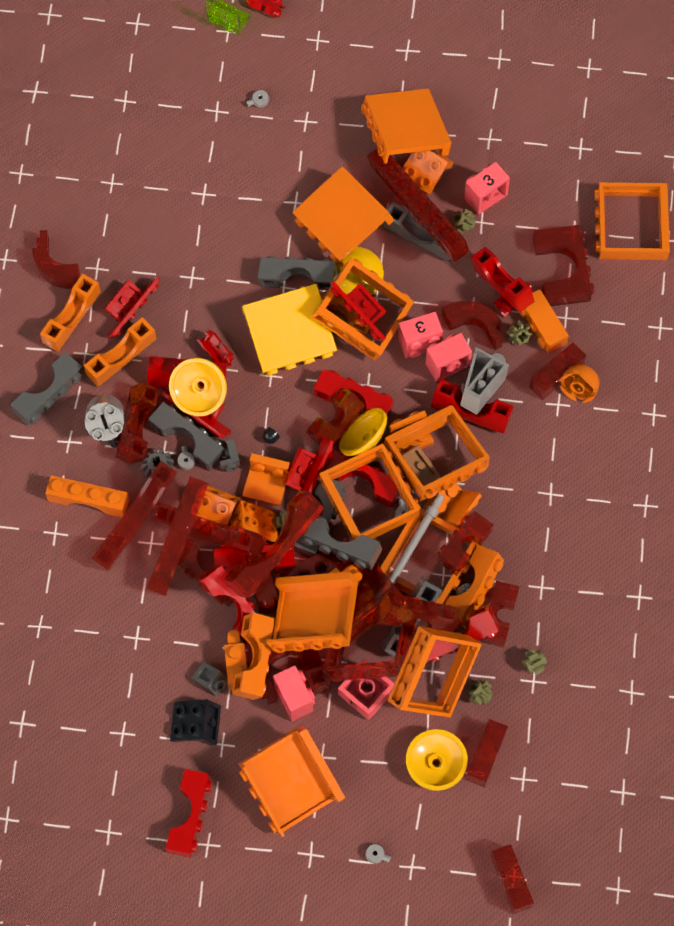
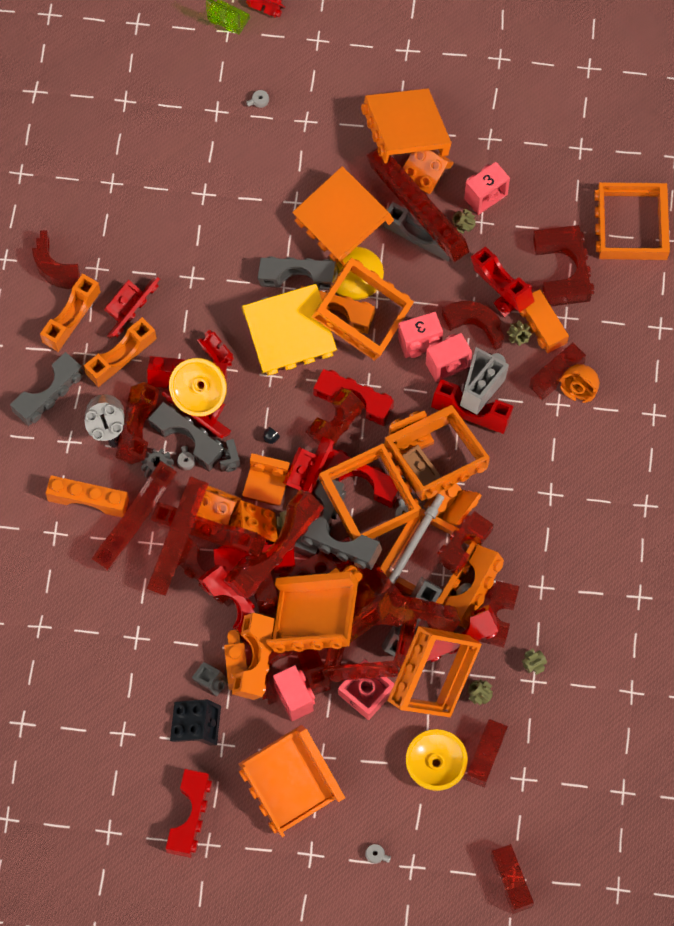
(363, 305): red bracket -> none
(363, 432): yellow dish -> none

